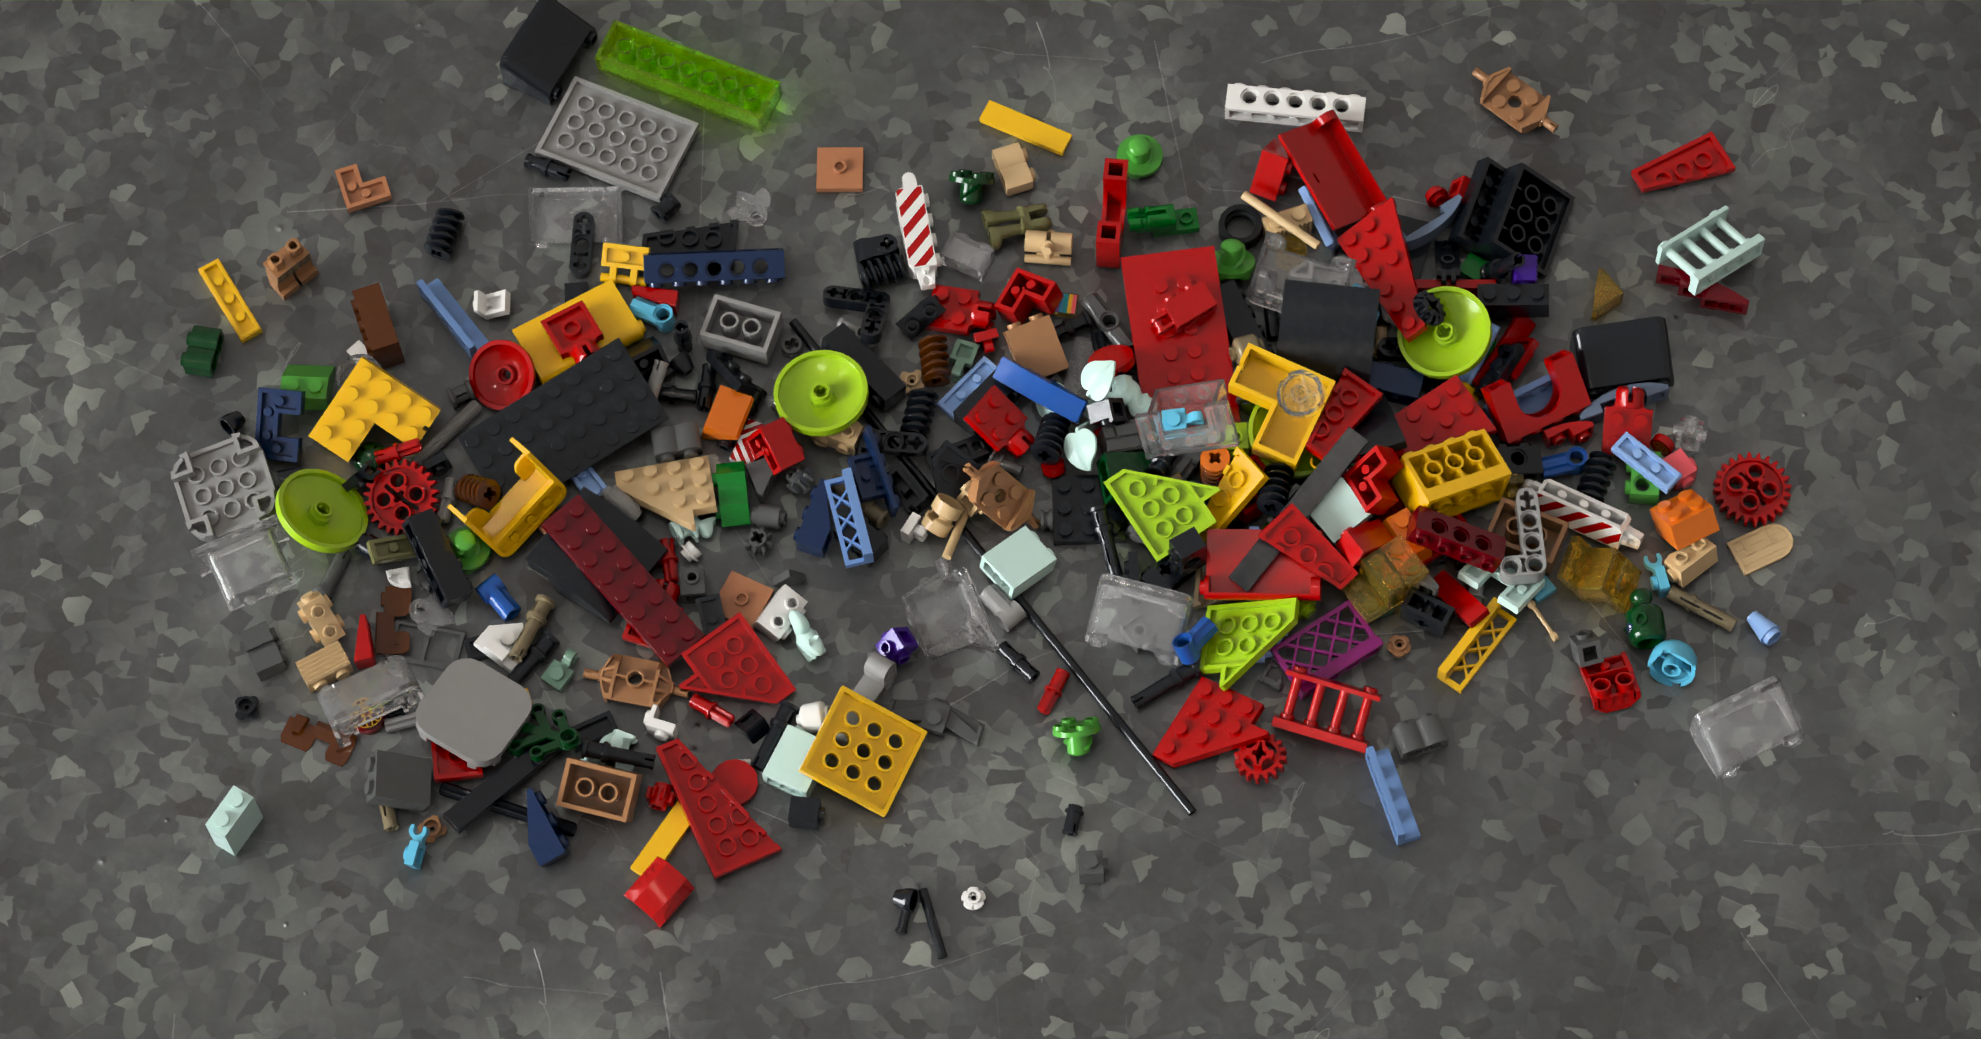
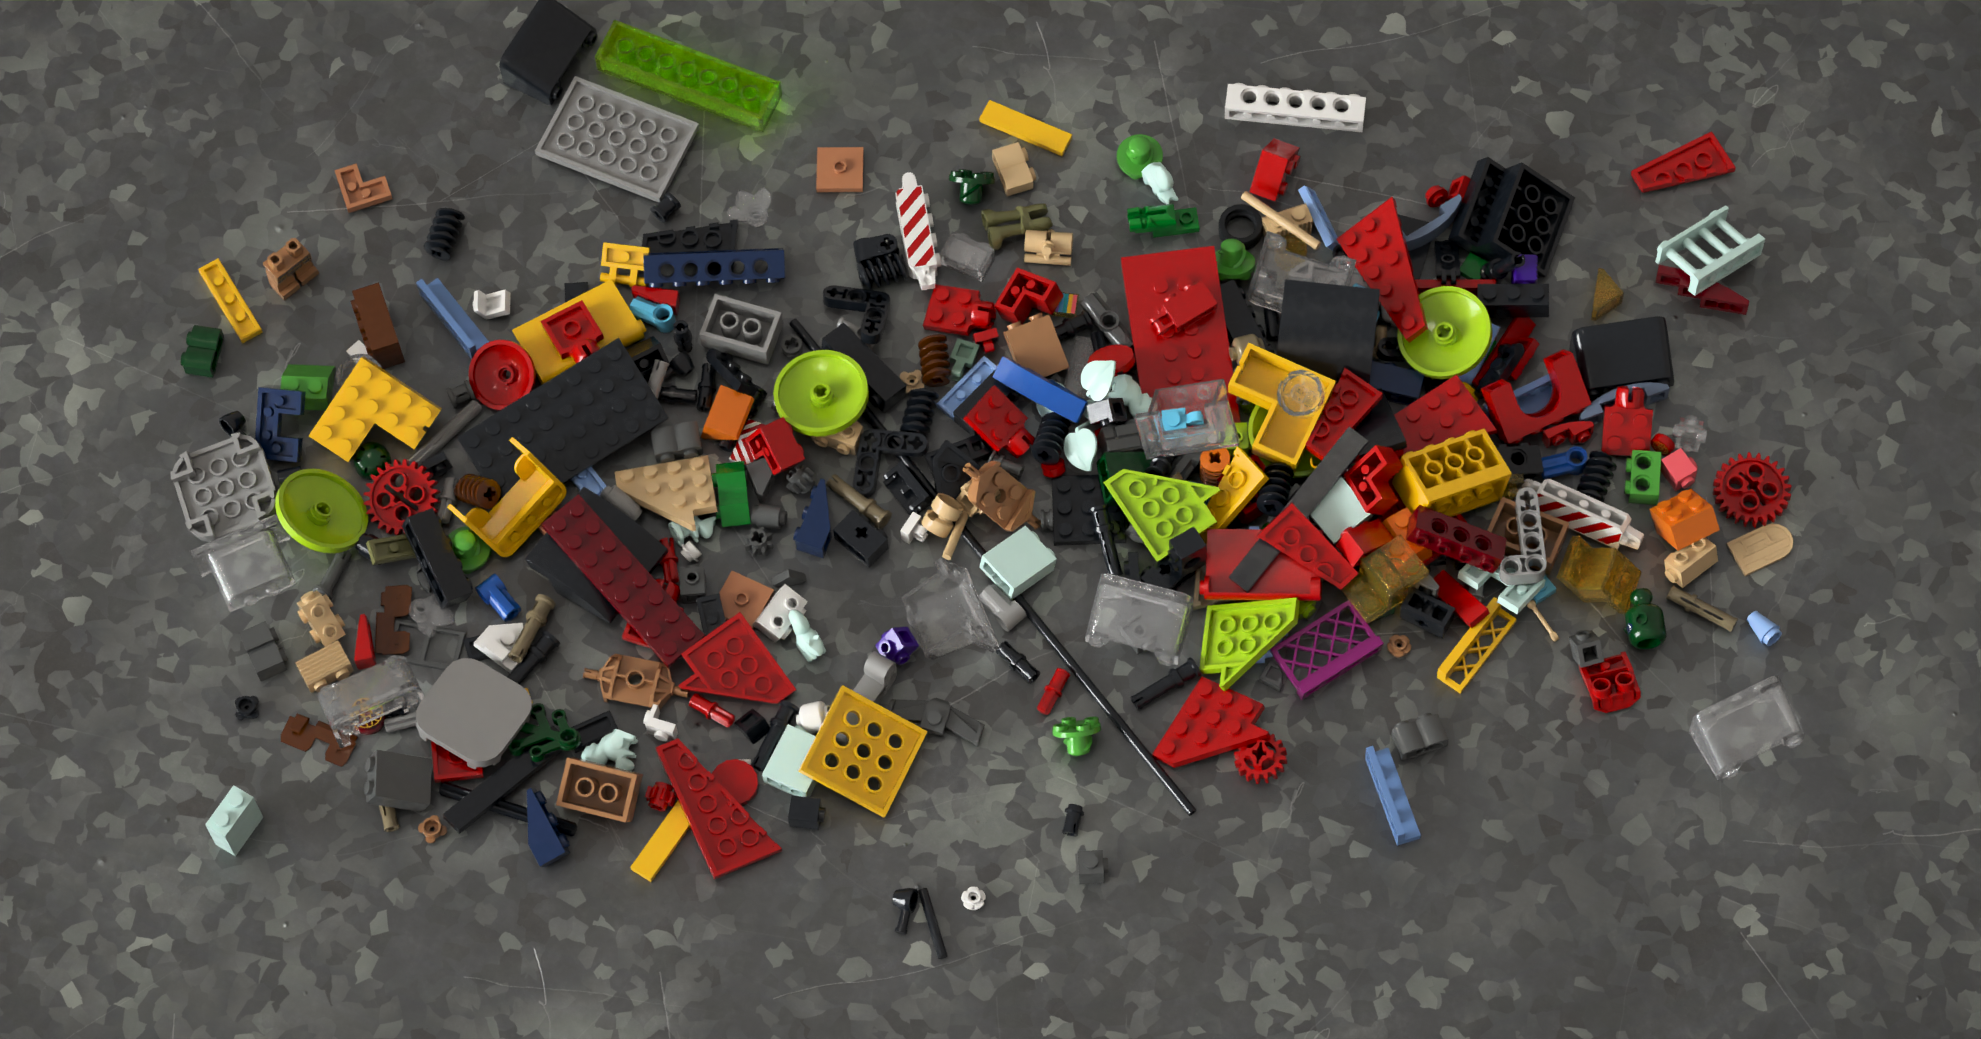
(361, 477): black plate -> none
(398, 451): red axle -> none
(399, 577): white tile -> none
(415, 851): medium azure plate -> none
(547, 167): black pin -> none
(555, 208): clear windscreen -> none
(560, 673): sand green plate -> none
(587, 261): black beam -> none
(606, 752): black pin -> none
(659, 890): red slope -> none
(856, 512): medium blue fence -> none
(871, 476): dark blue bracket -> none
(921, 316): black hinge -> none
(1112, 223): red arch -> none
(1161, 182): none -> light aqua animal
(1188, 644): blue piece -> none
(1310, 727): red fence -> none
(1333, 170): red door -> none
(1421, 305): black gear -> none
(1502, 88): medium nougat plate -> none
(1646, 462): light blue tile -> none
(1659, 580): medium azure plate -> none
(1673, 662): medium azure cylinder -> none

